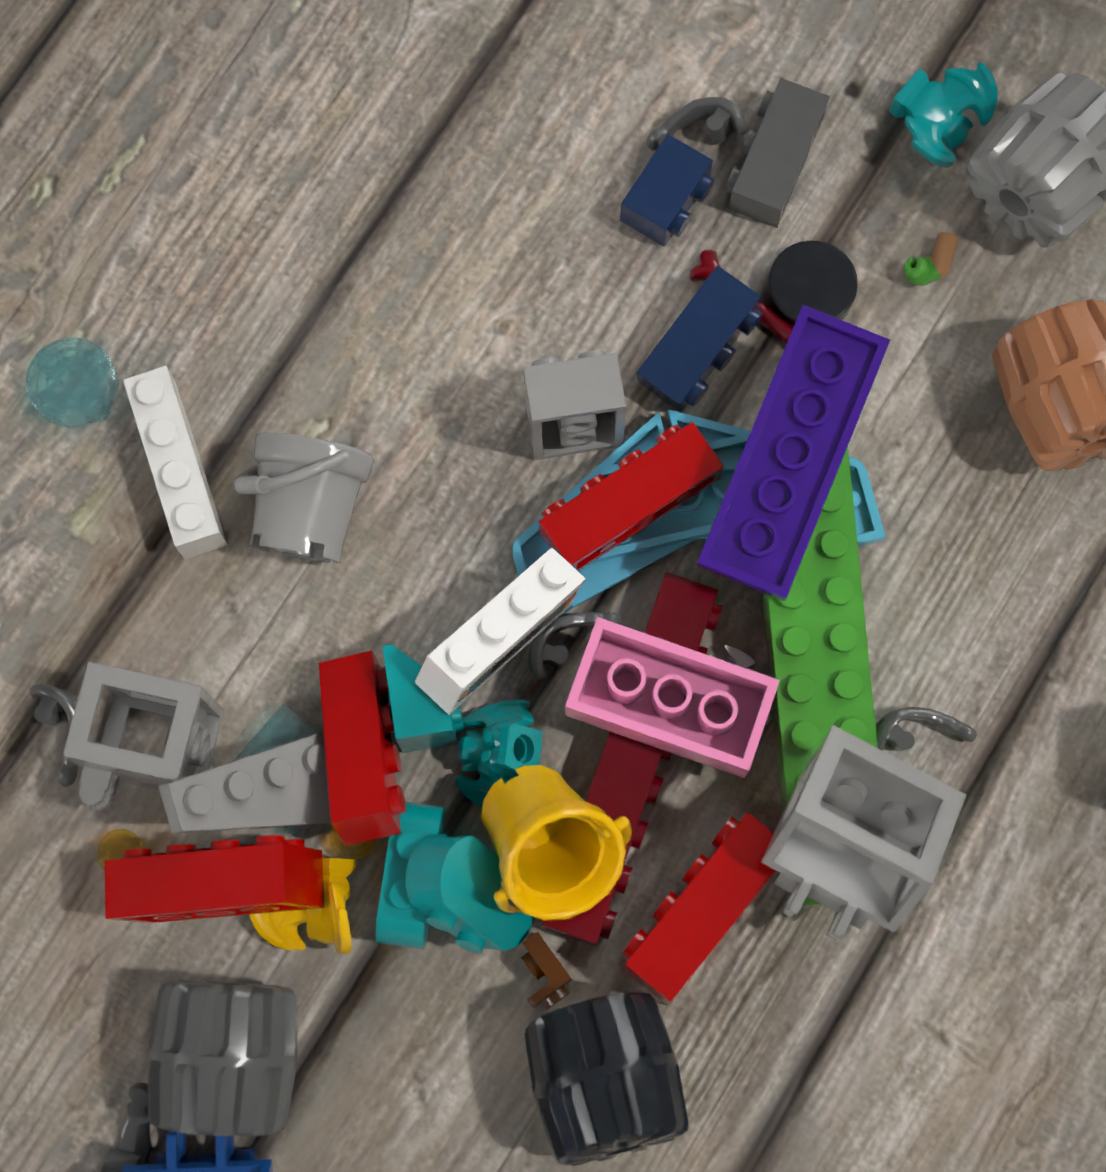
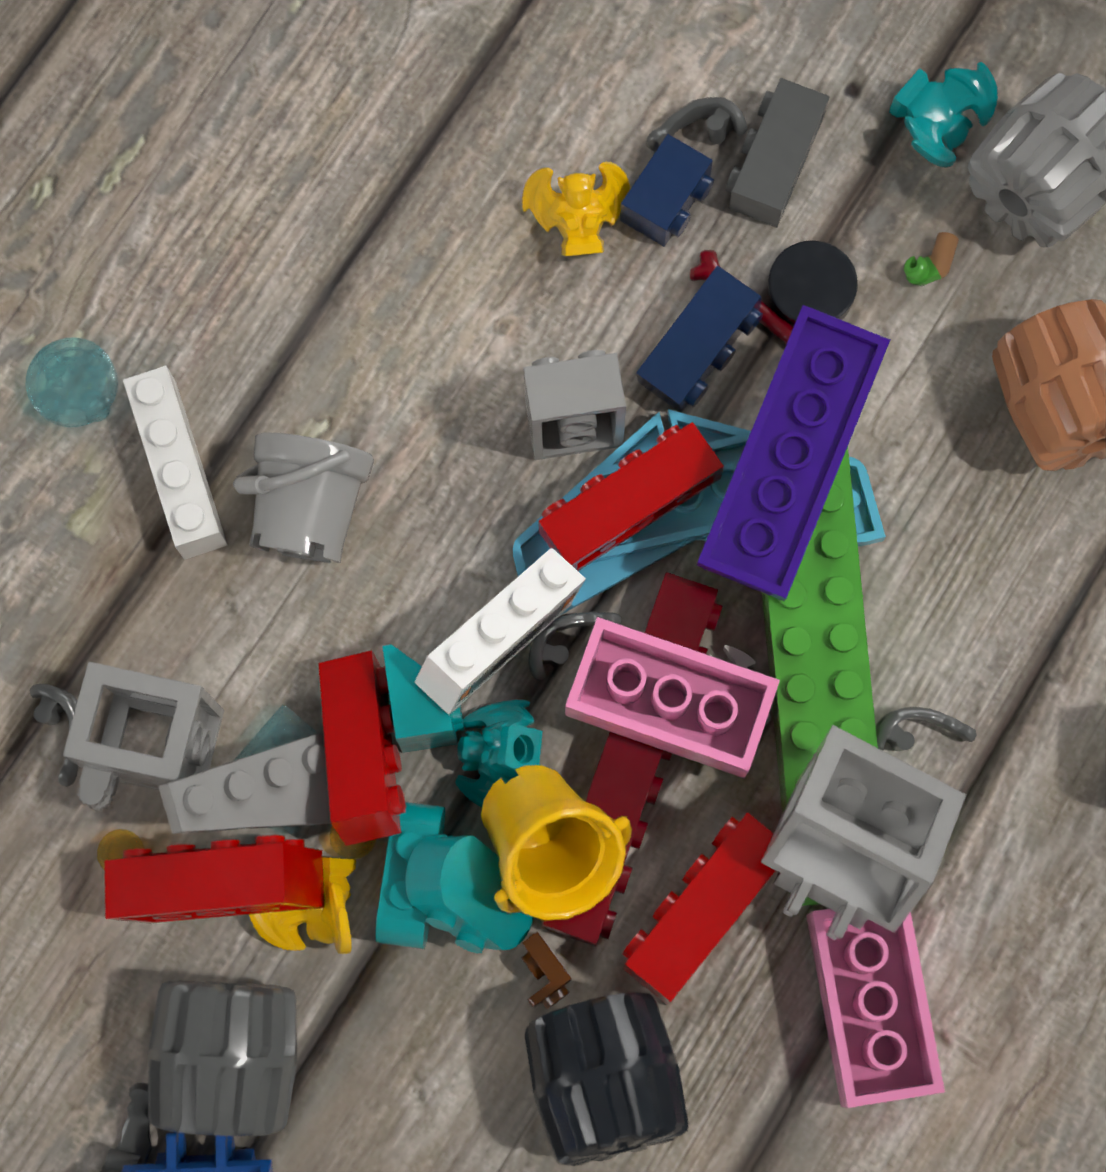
(579, 208): none -> yellow animal
(875, 1012): none -> bright pink brick

